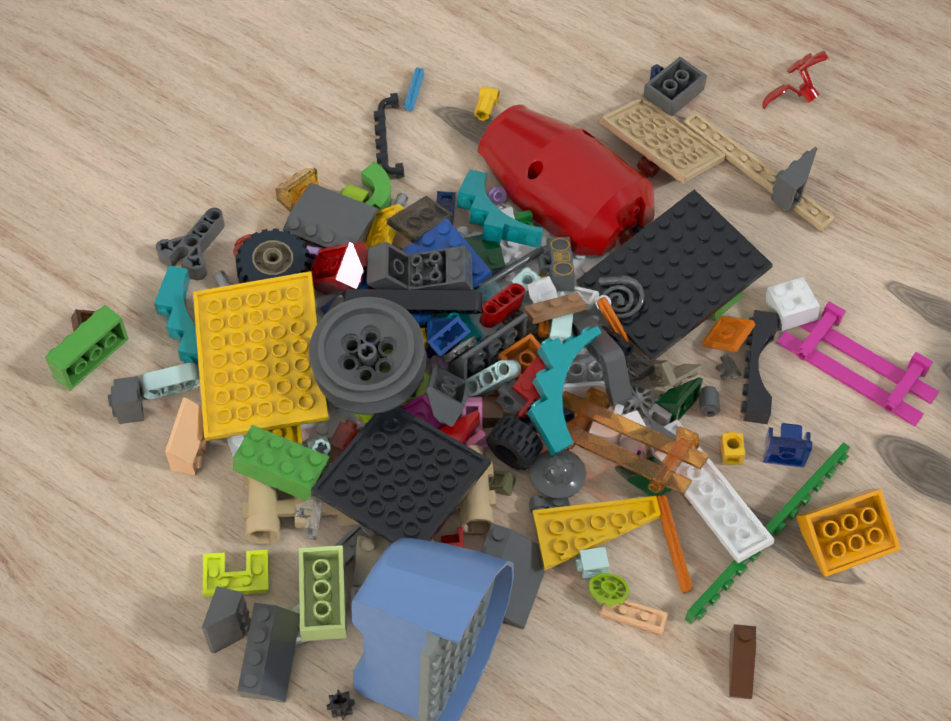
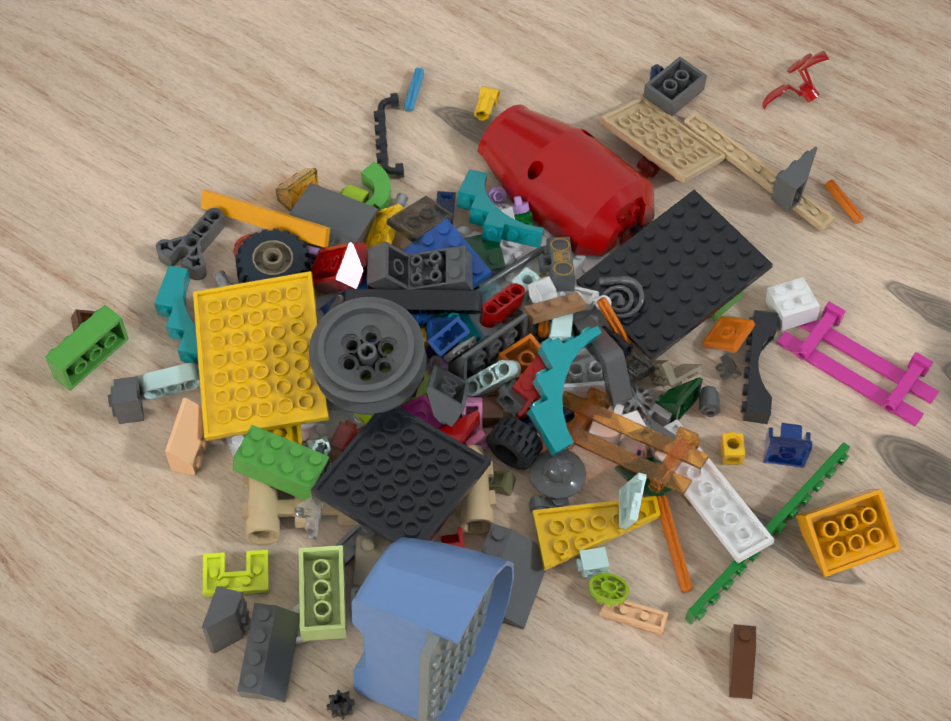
(266, 217): none -> light orange tile
(519, 206): none -> lavender tile
(630, 500): none -> light aqua wing
(844, 201): none -> orange axle

